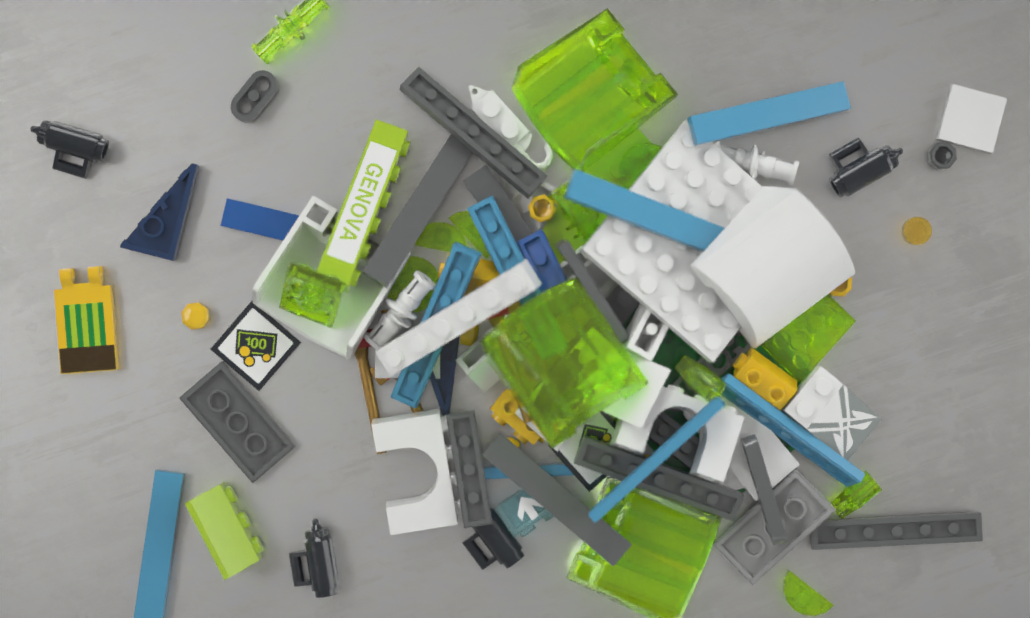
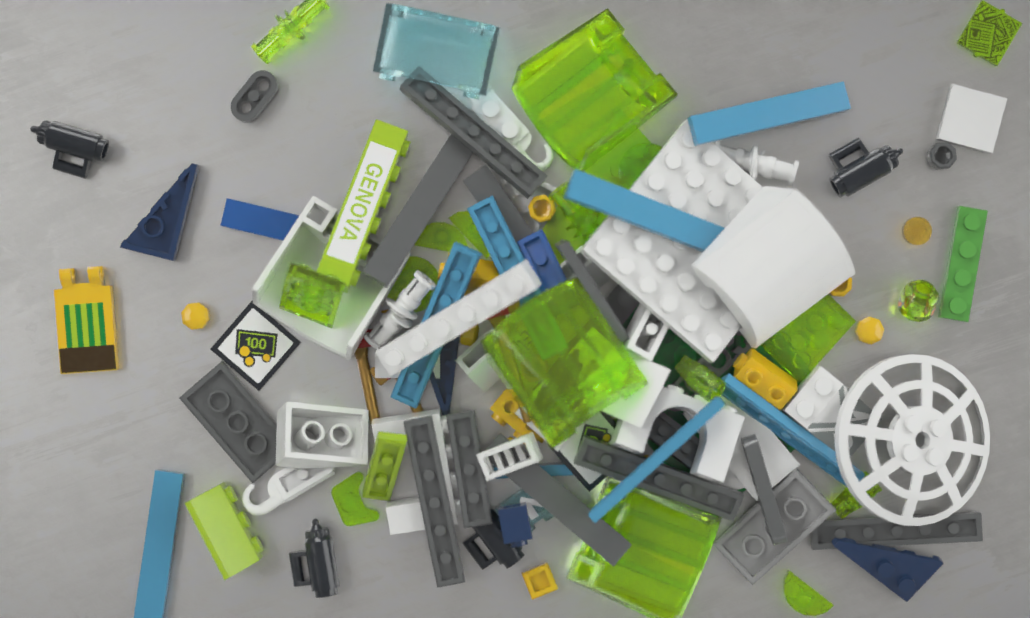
(285, 487): none -> white plate
(321, 436): none -> white slope
(350, 502): none -> clear neon green piece
(384, 466): none -> lime tile
(434, 501): none -> dark grey tile
(436, 49): none -> clear light blue windscreen
(515, 524): none -> dark blue brick
(532, 447): none -> white slope
(539, 580): none -> yellow tile
(869, 330): none -> yellow tile
(897, 570): none -> dark blue wing
(901, 440): none -> white dish
(918, 300): none -> clear neon green head
(962, 263): none -> bright green plate
(989, 33): none -> clear neon green piece

